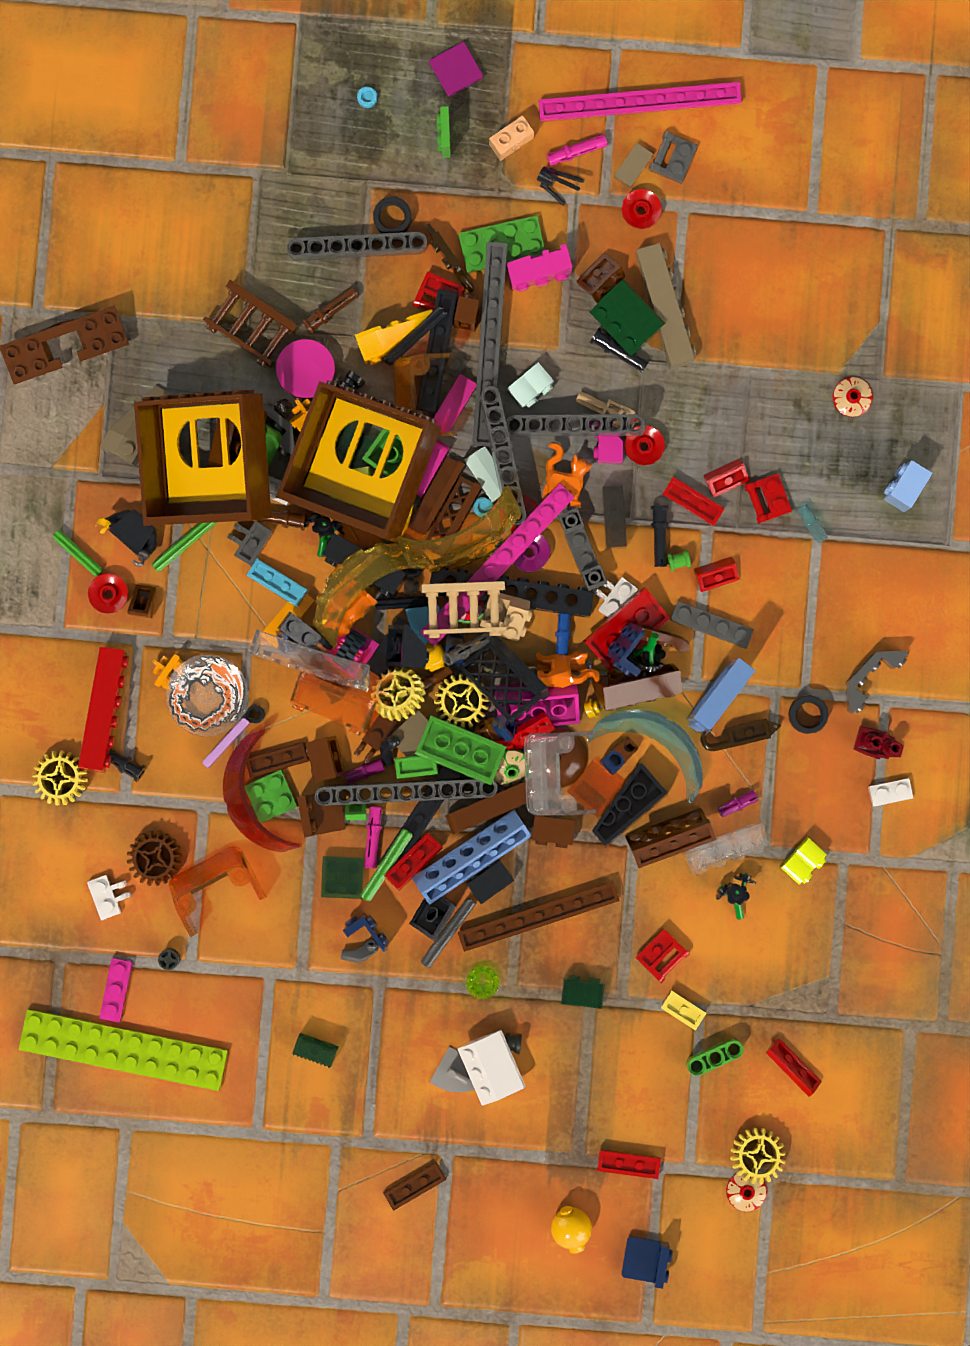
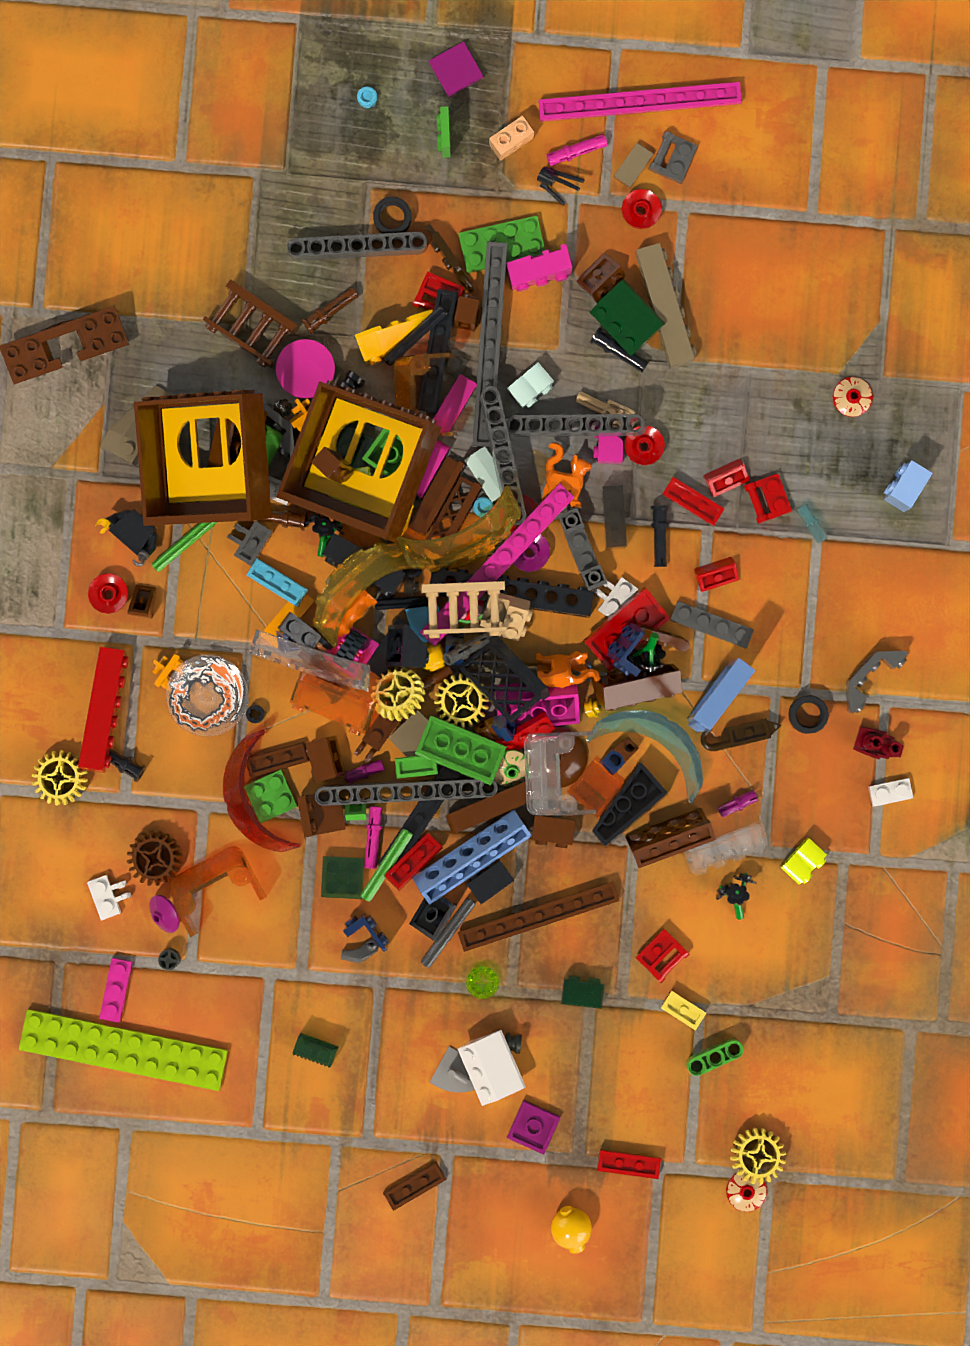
(77, 553): bright green axle -> none
(164, 913): none -> magenta dish
(226, 742): lavender tile -> none
(332, 465): none -> reddish brown brick
(386, 749): black arm -> none
(533, 1127): none -> magenta tile
(563, 634): blue pin -> none
(646, 1260): dark blue bracket -> none
(679, 560): bright green bush -> none
(793, 1067): red plate -> none

